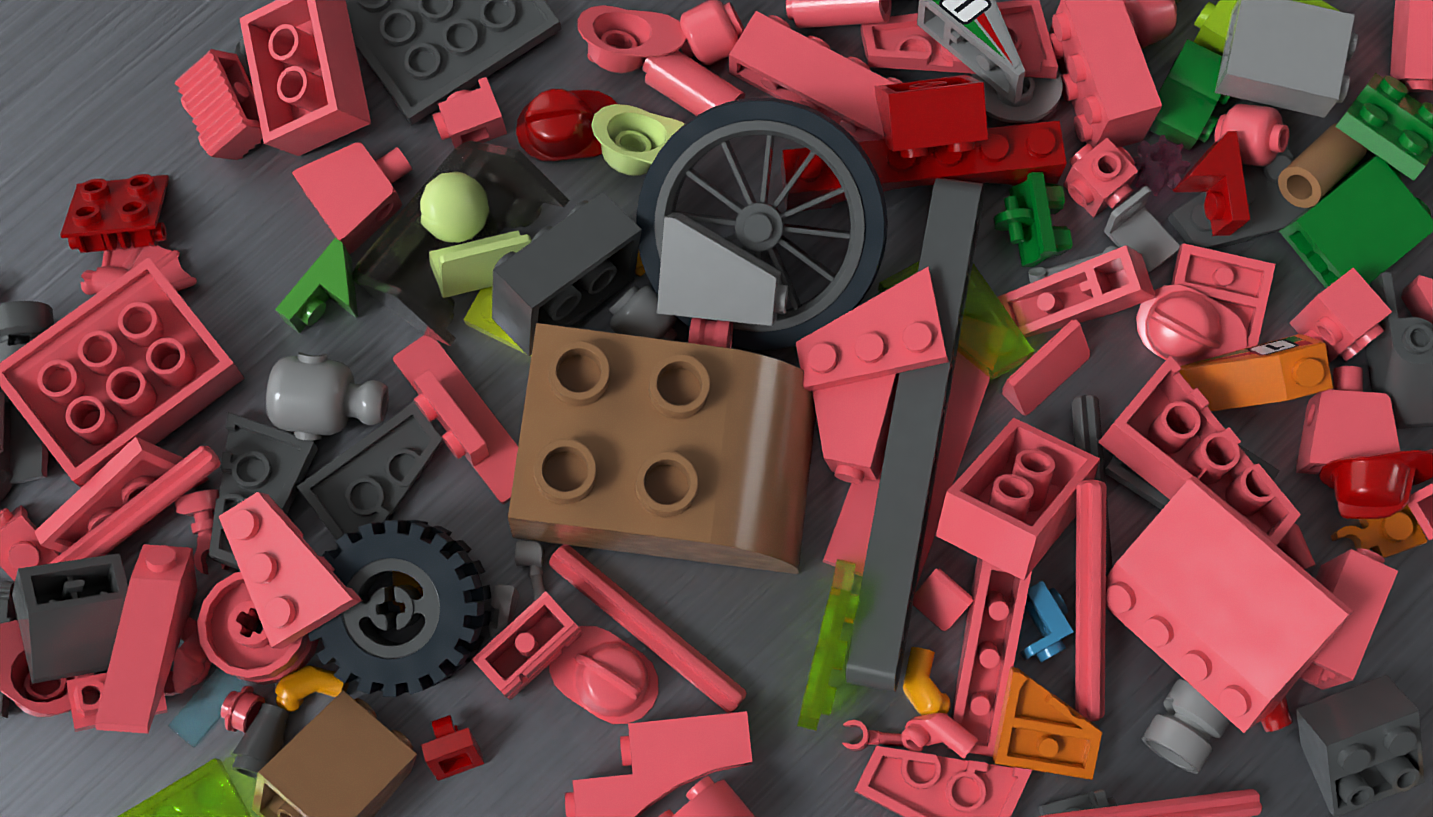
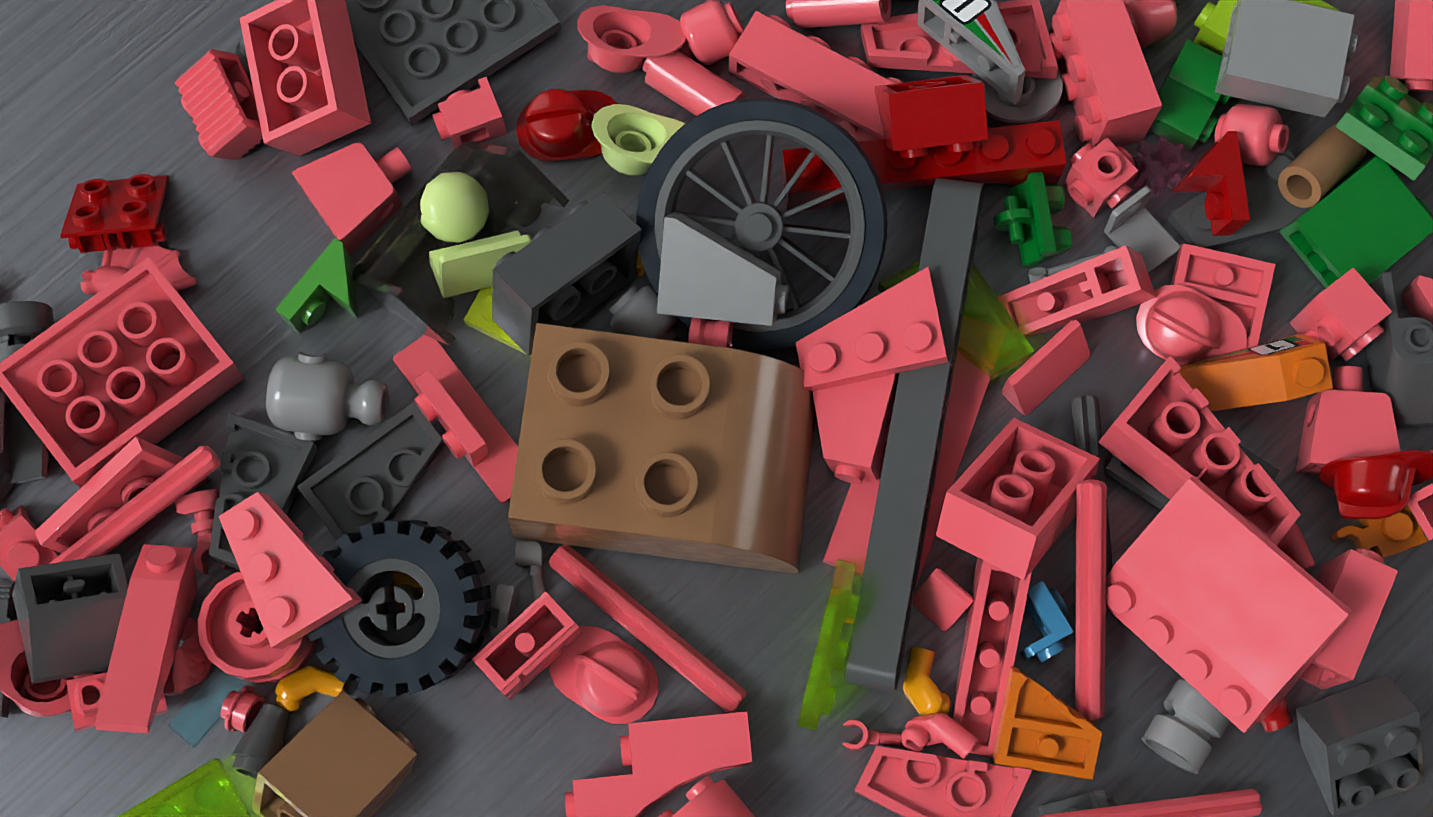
(451, 750): red tile -> none

